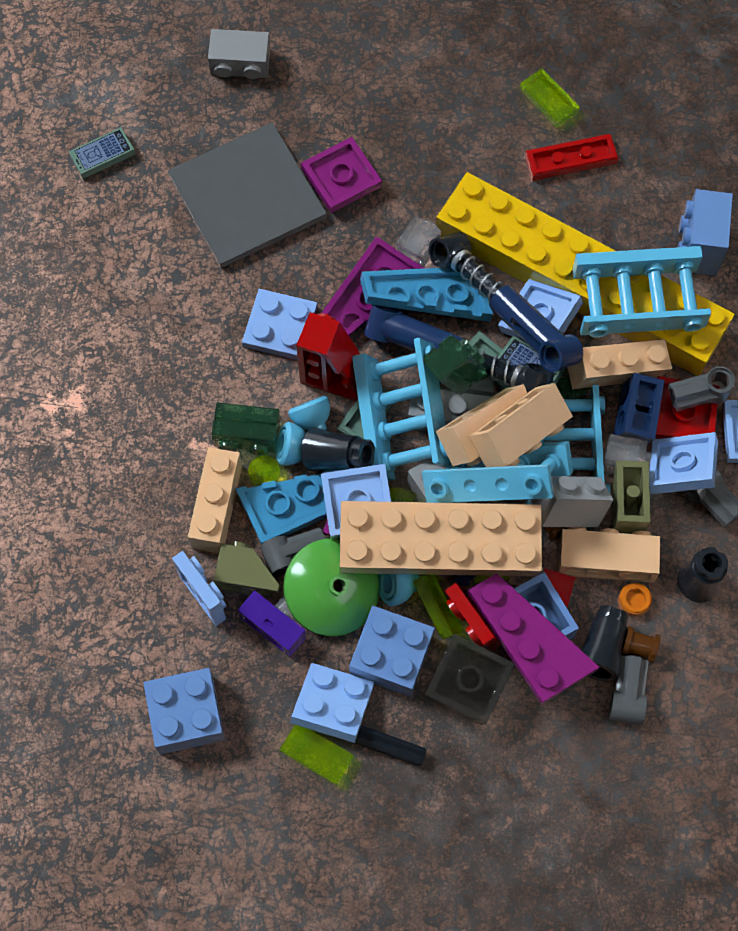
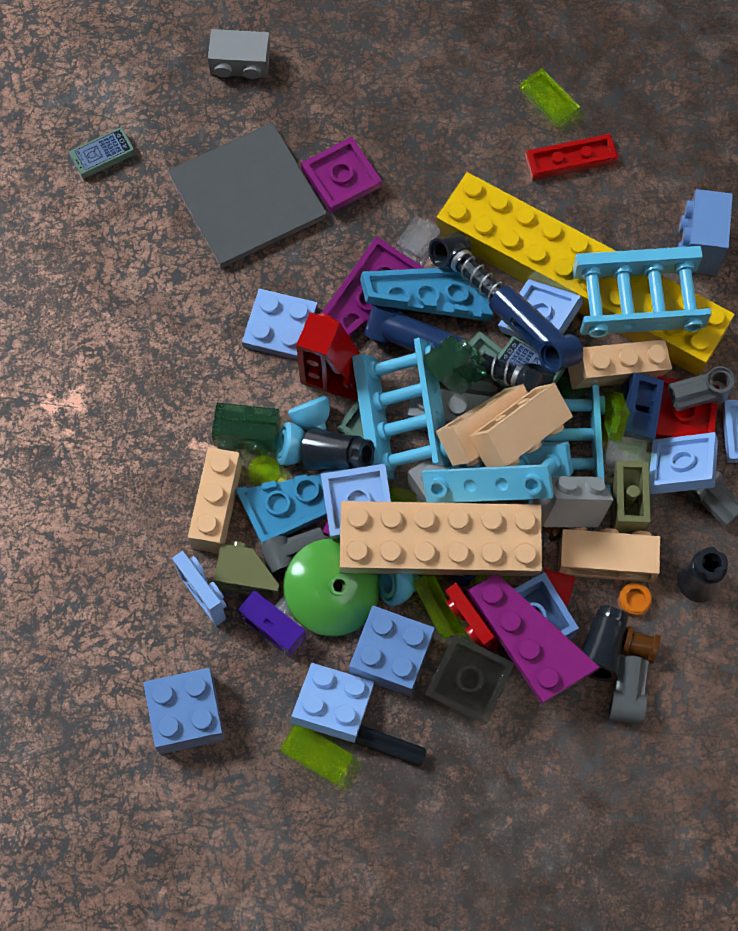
(615, 416): none -> clear neon green tile

